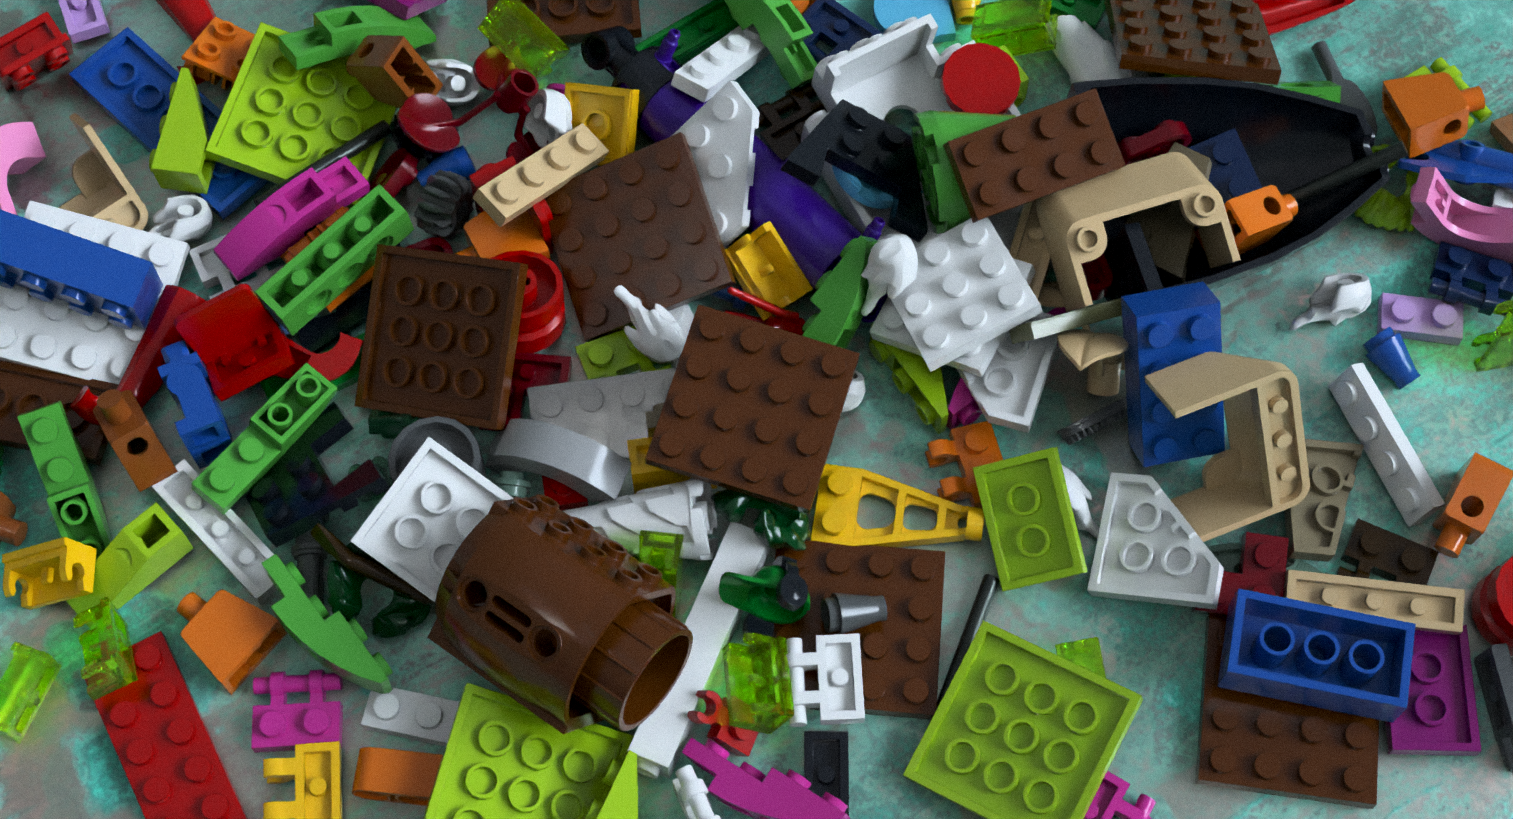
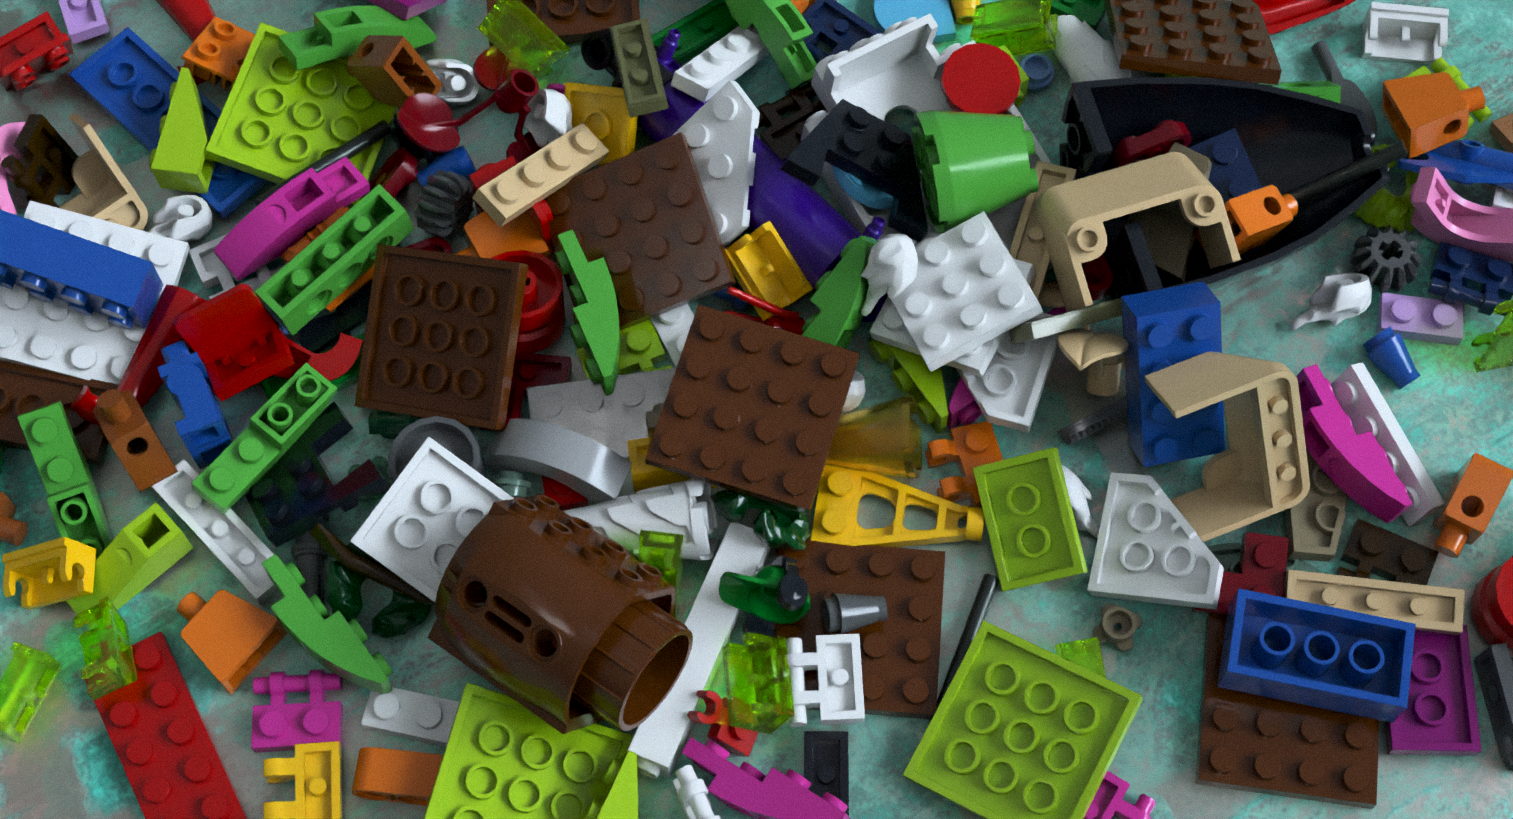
(45, 154): none -> dark brown plate
(595, 312): none -> bright green slope
(638, 68): none -> olive tile
(657, 331): white piece -> none
(879, 440): none -> clear yellow cone
(1034, 155): reddish brown plate -> none
(1039, 70): none -> medium blue plate
(1125, 618): none -> dark tan plate
(1349, 459): none -> dark pink slope
(1386, 258): none -> dark grey gear
(1404, 33): none -> white hinge

